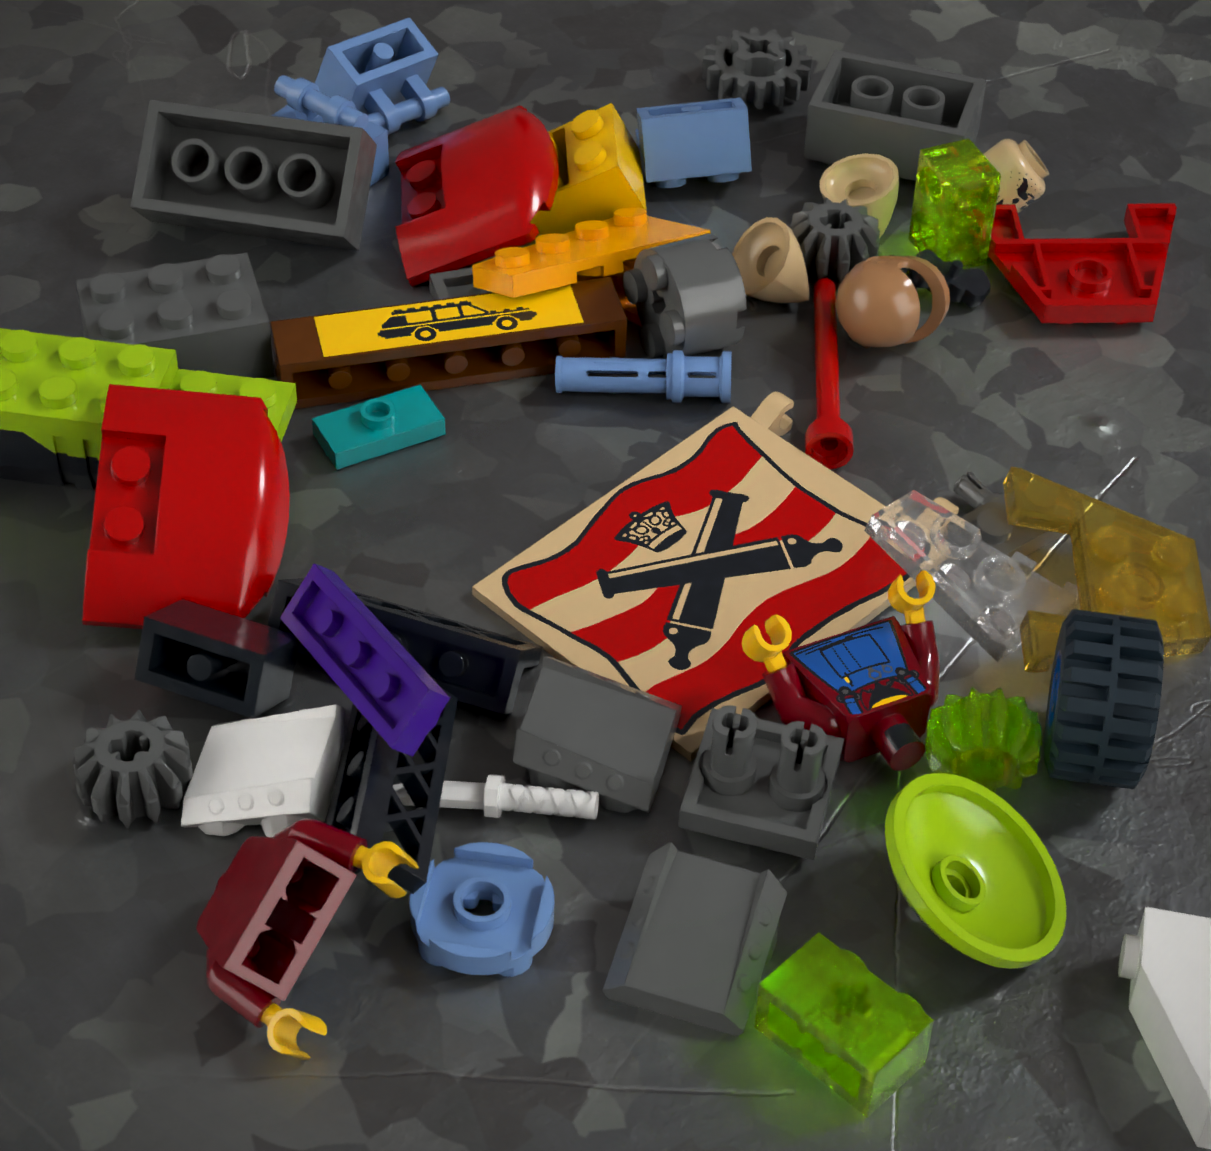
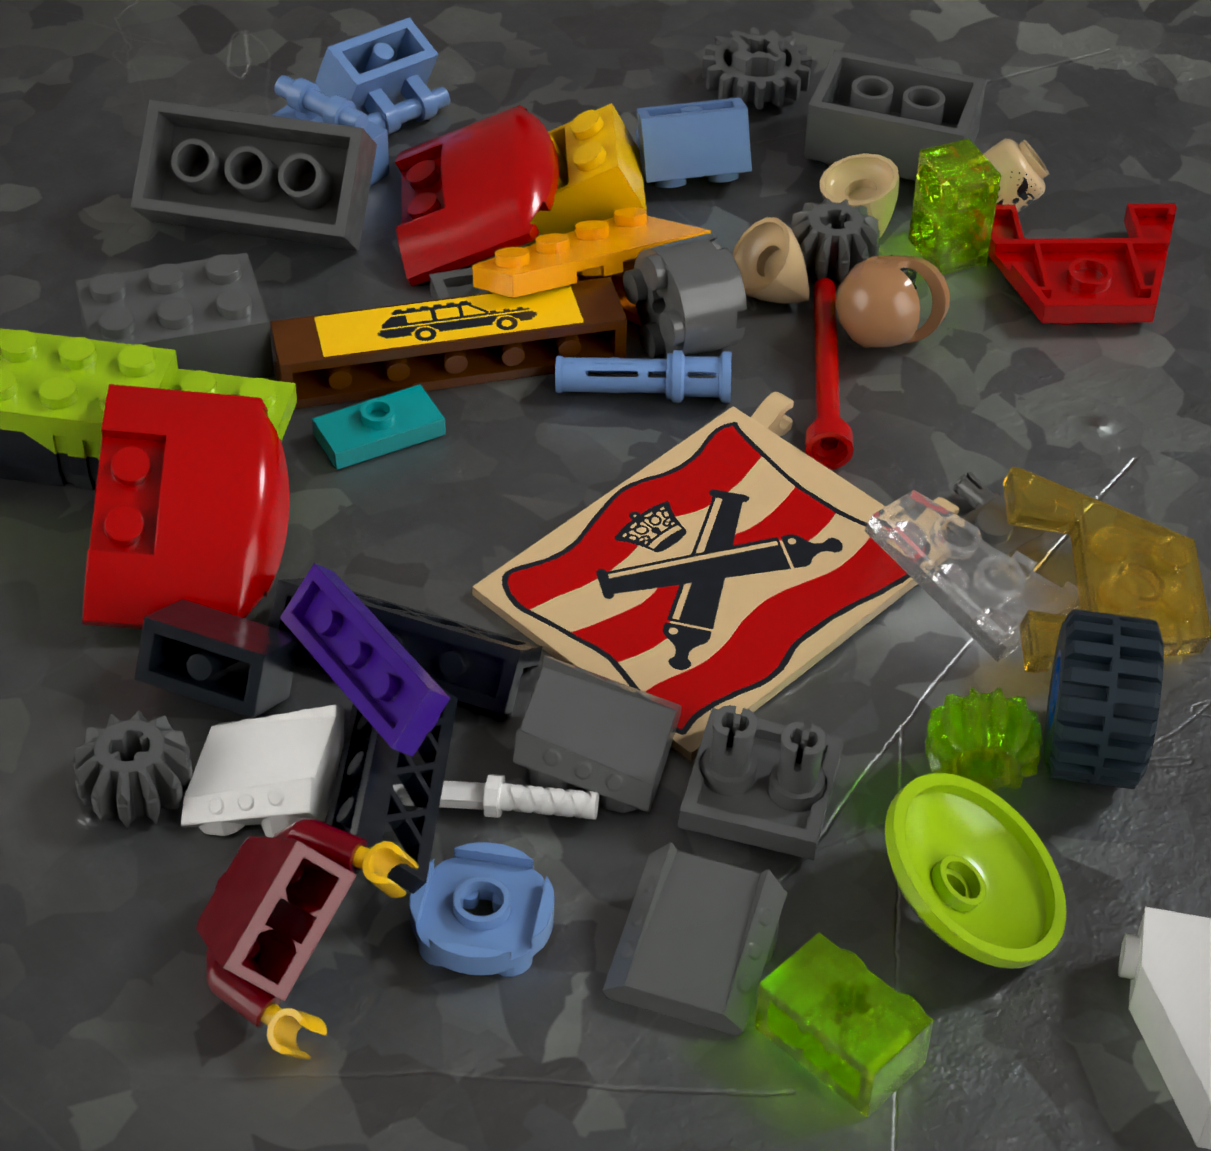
(861, 683): torso -> none
(964, 285): black piece -> none

